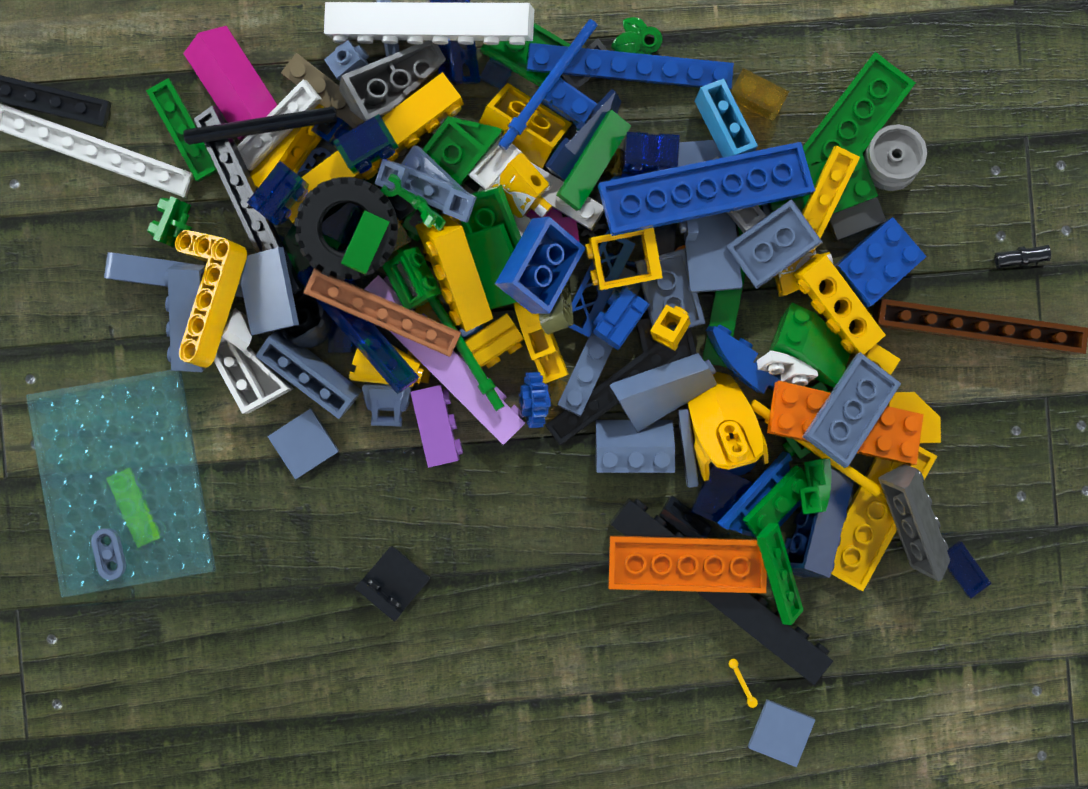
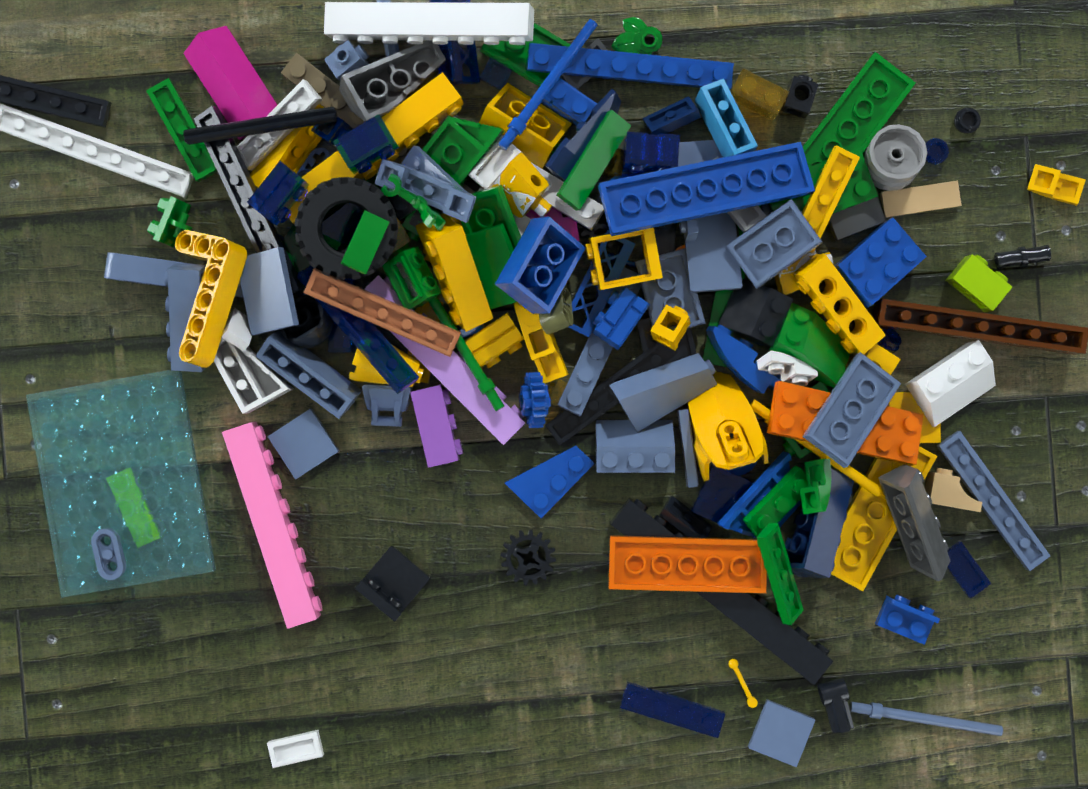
(272, 524): none -> bright pink brick
(295, 748): none -> white tile
(522, 567): none -> black gear
(549, 481): none -> blue wing
(672, 117): none -> dark blue plate
(672, 709): none -> clear blue plate
(755, 313): none -> black slope
(800, 107): none -> black brick
(835, 698): none -> black piece
(877, 711): none -> sand blue bar
(890, 341): none -> clear blue plate
(906, 619): none -> blue bracket
(920, 199): none -> tan tile
(936, 151): none -> clear blue plate
(946, 491): none -> tan arch
(953, 382): none -> white slope
(967, 120): none -> black plate
(979, 282): none -> lime brick
(994, 500): none -> sand blue plate
(1055, 185): none -> yellow slope

